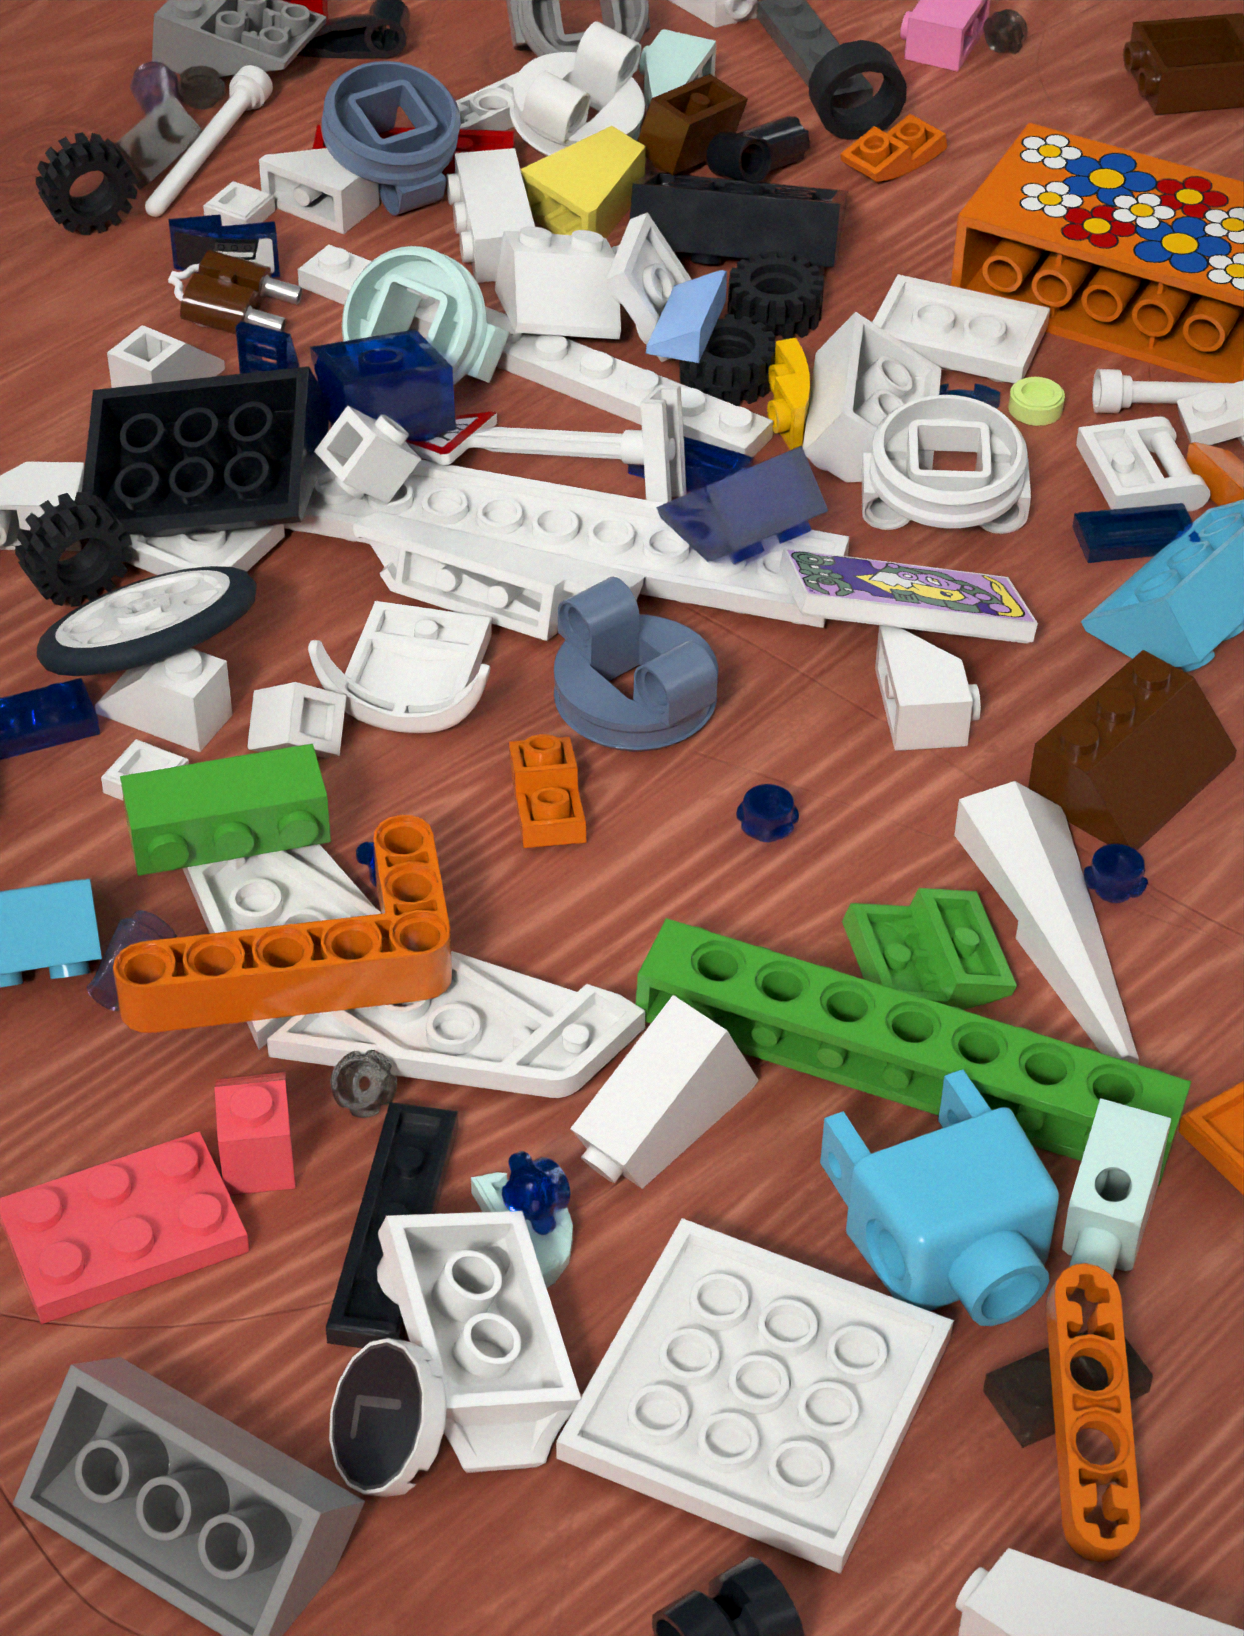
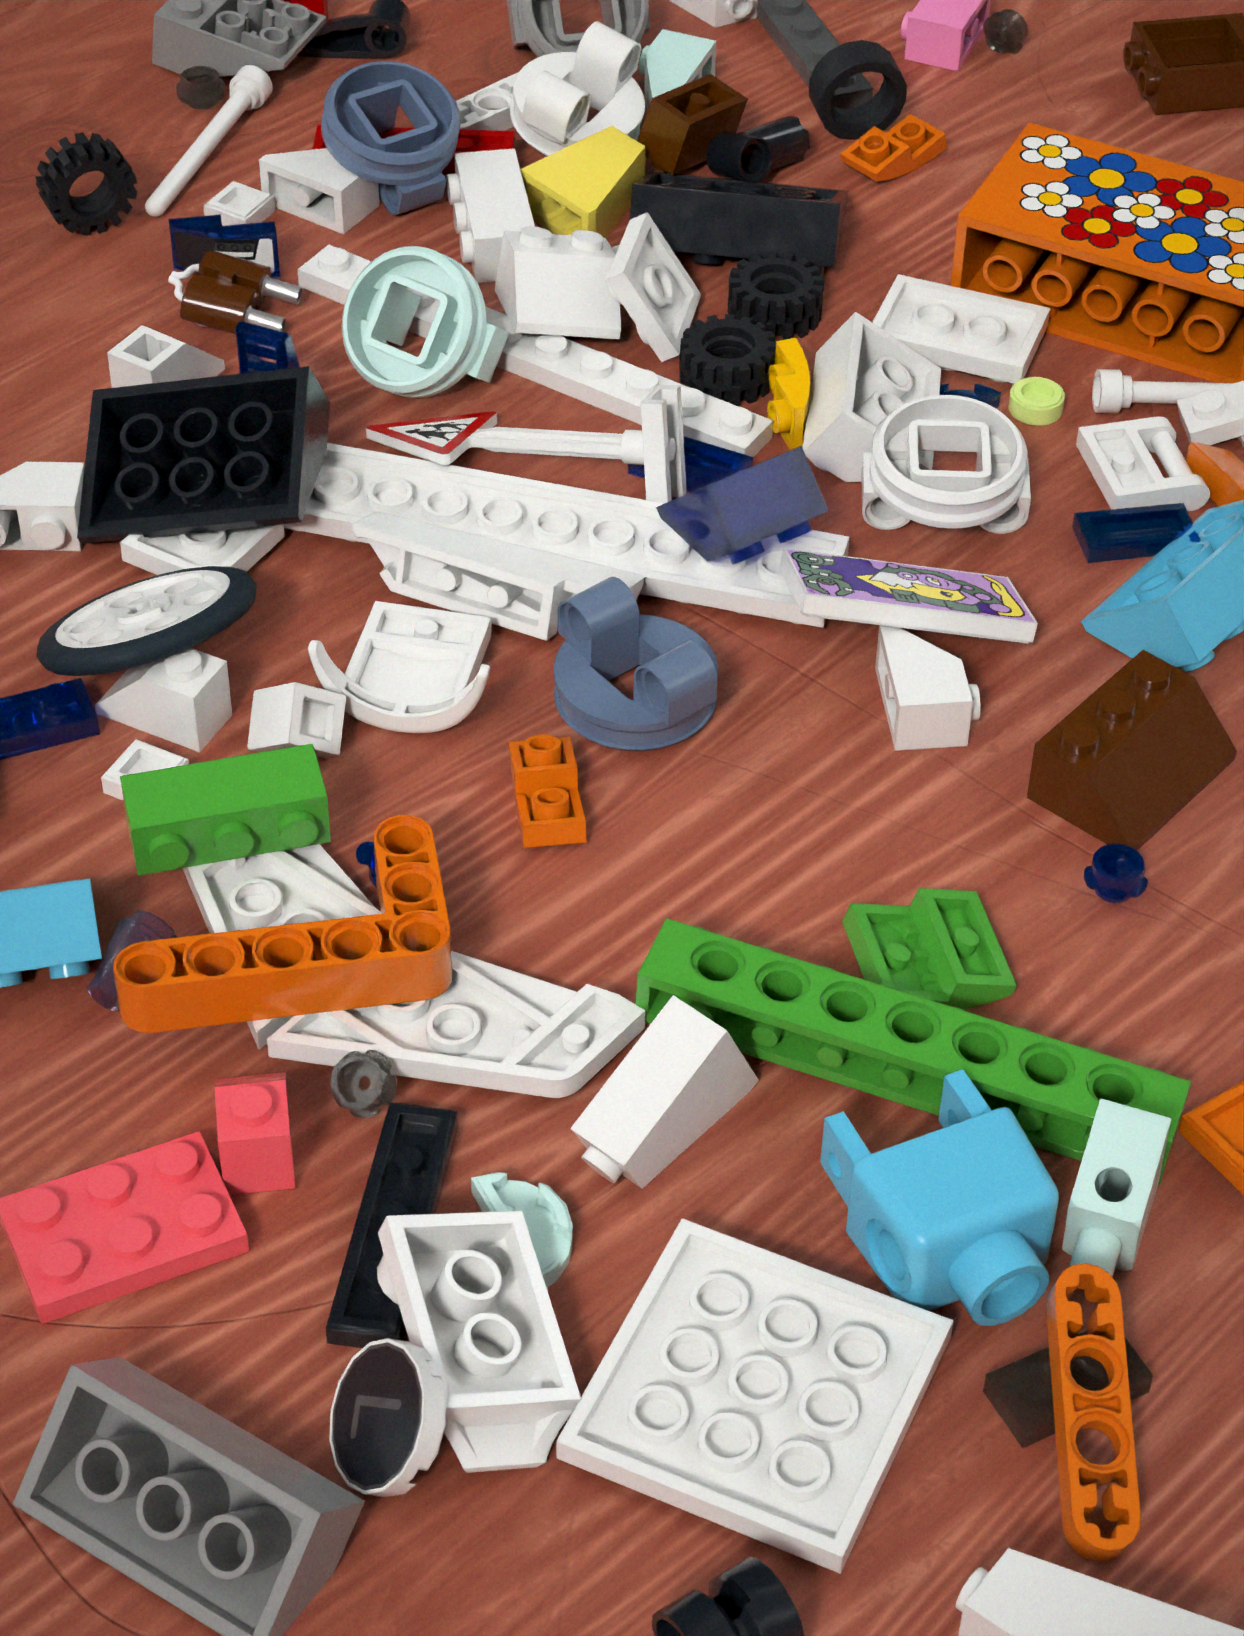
(58, 530): black tyre -> none
(153, 84): clear purple cone -> none
(158, 140): clear smoke plate -> none
(368, 455): white brick -> none
(390, 377): clear blue slope -> none
(537, 1190): clear blue plate -> none
(689, 318): light blue slope -> none
(767, 813): clear blue plate -> none
(1034, 867): white wedge -> none

